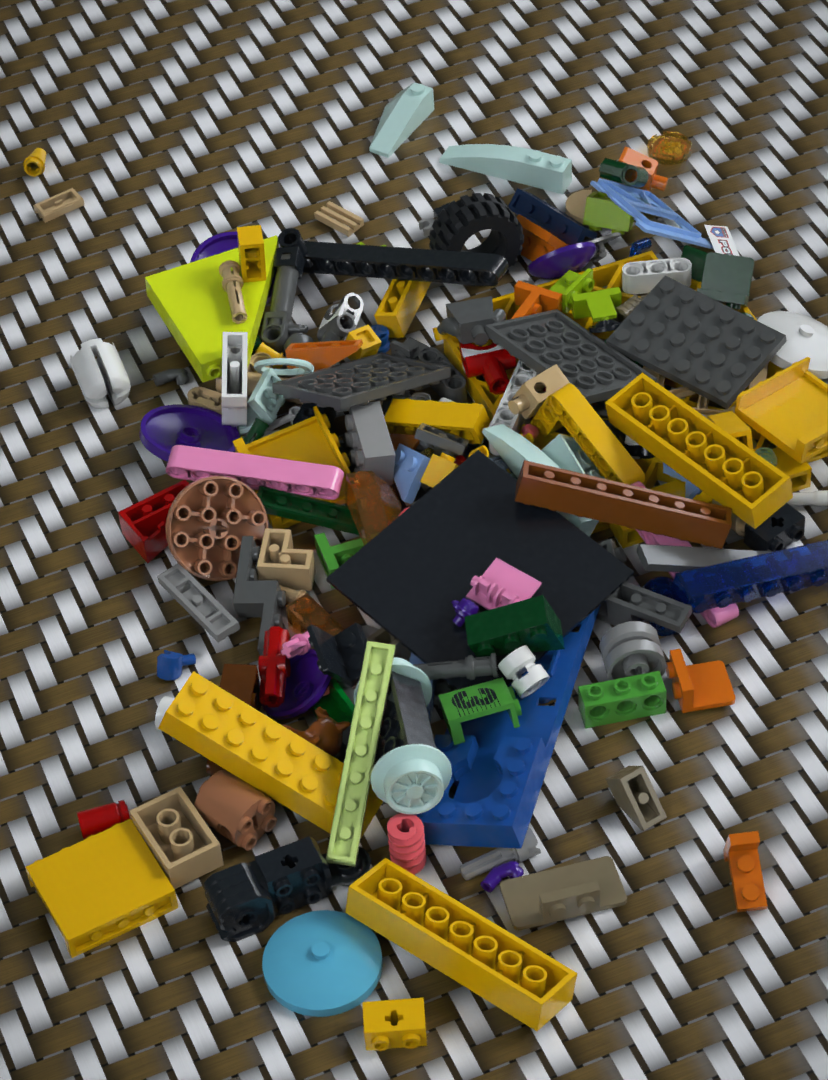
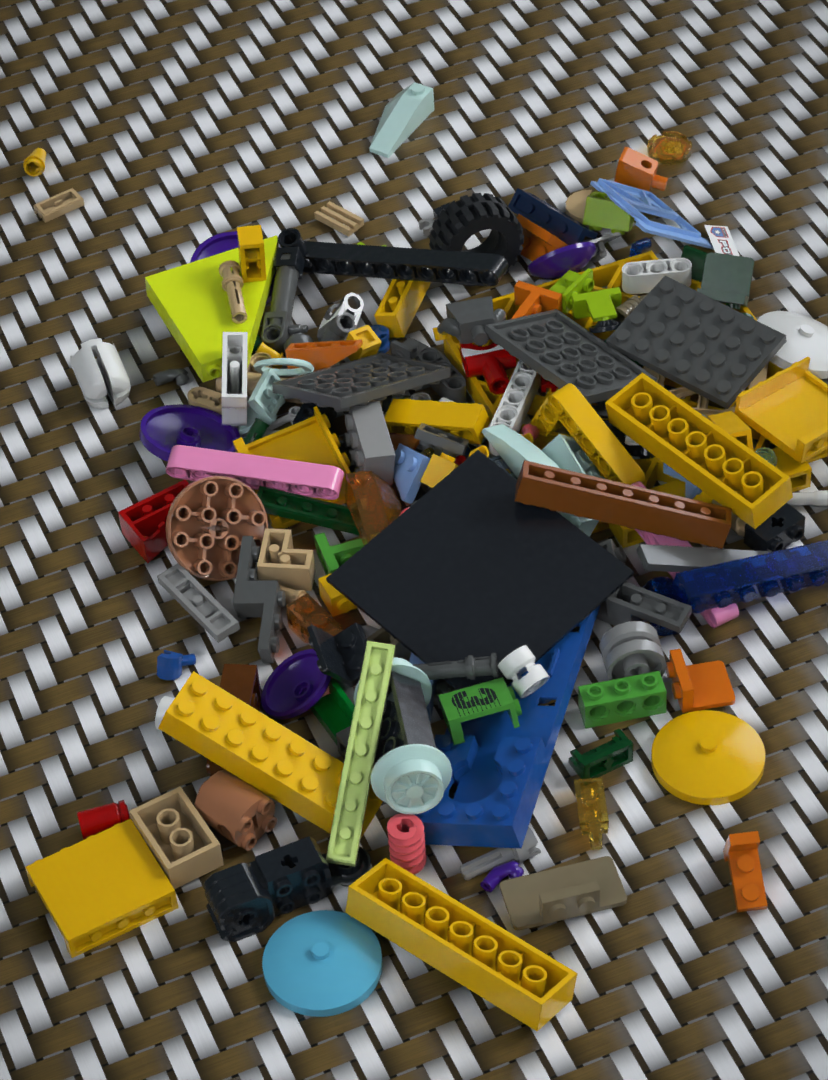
(273, 667): red piece -> none
(296, 645): bright pink axle -> none
(324, 732): dark orange hair -> none
(333, 598): none -> yellow brick
(394, 1024): yellow brick -> none
(463, 609): dark purple plant -> none
(502, 586): bright pink hinge -> none
(513, 164): light aqua slope -> none
(513, 626): dark green wedge -> none
(531, 393): tan torso -> none
(592, 809): none -> clear yellow hinge
(603, 758): none -> dark green hinge
(622, 173): dark green piece -> none
(636, 796): dark tan slope -> none
(708, 757): none -> yellow dish

